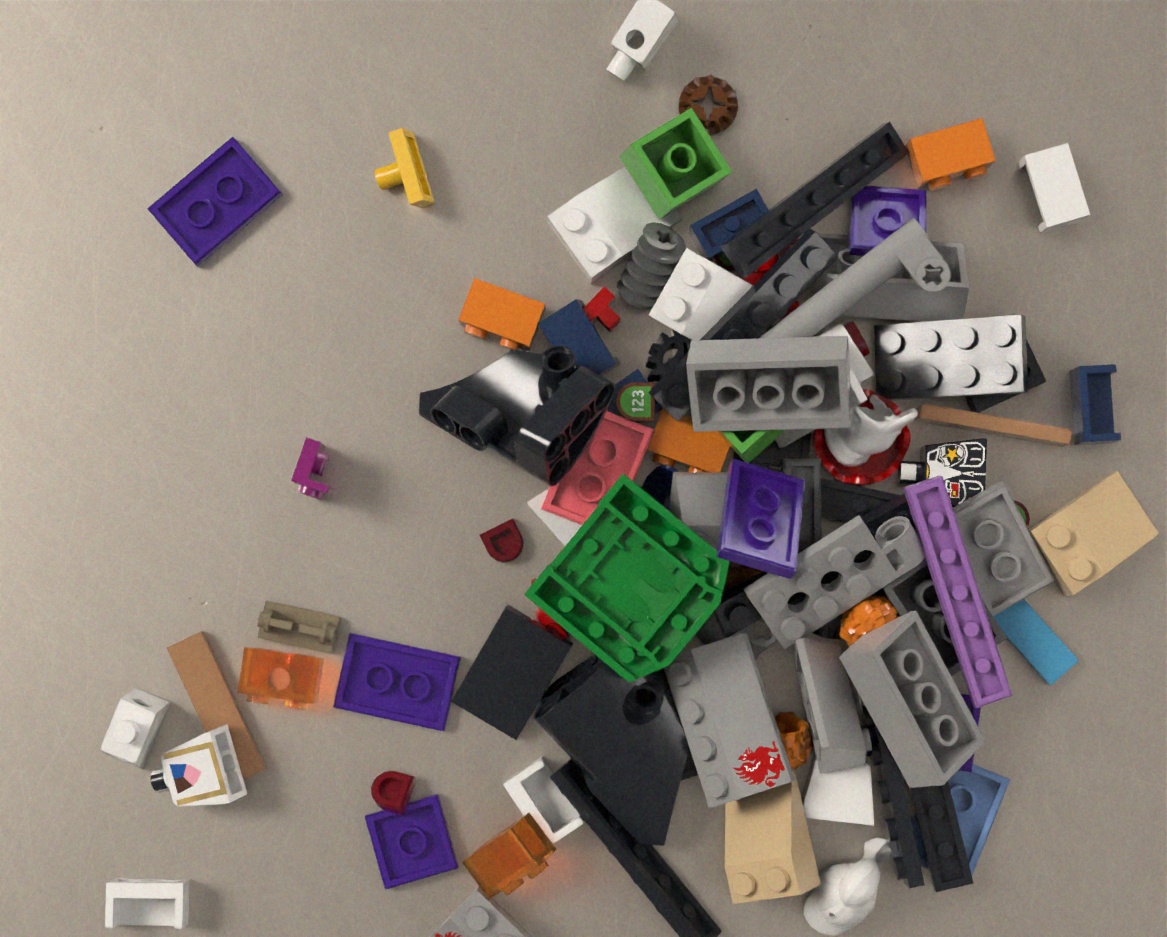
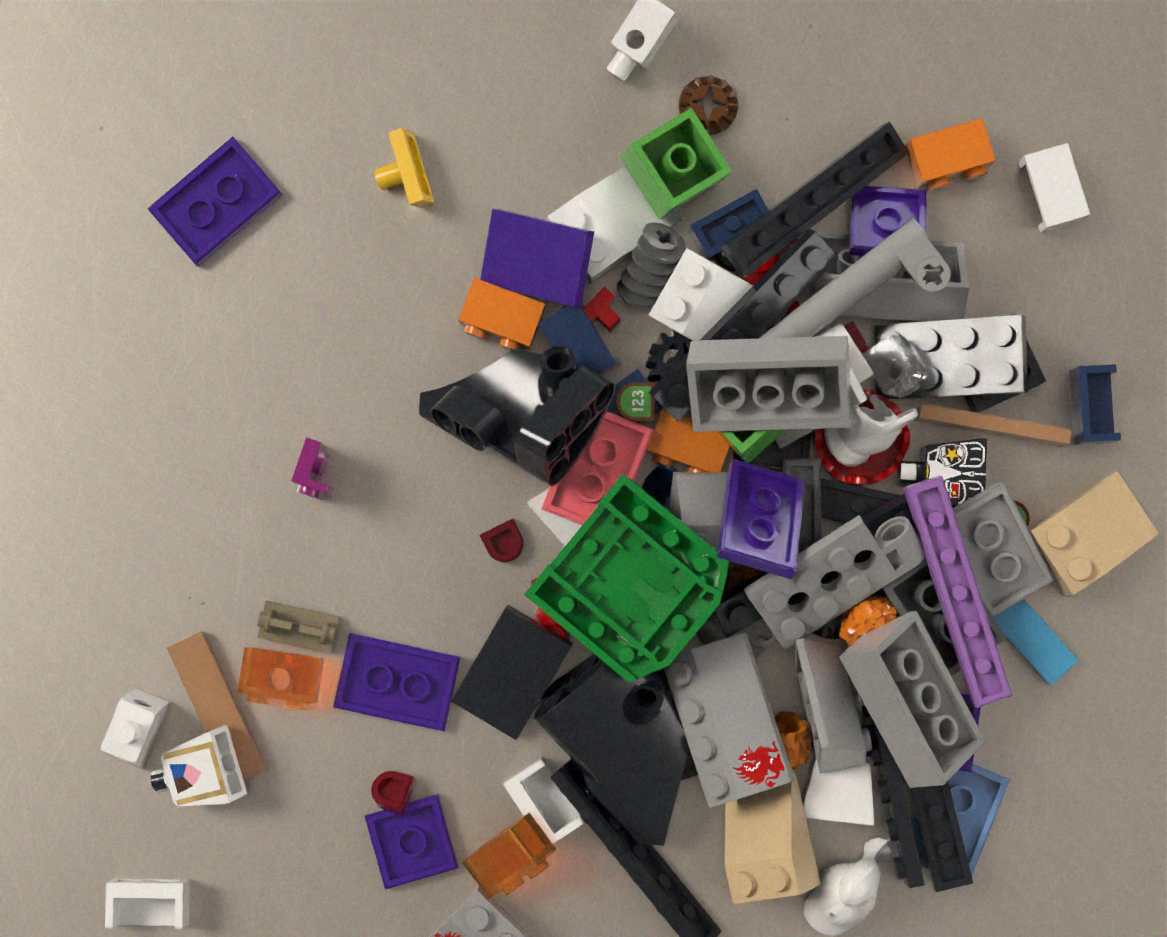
(537, 257): none -> dark purple tile
(880, 361): none -> clear brick

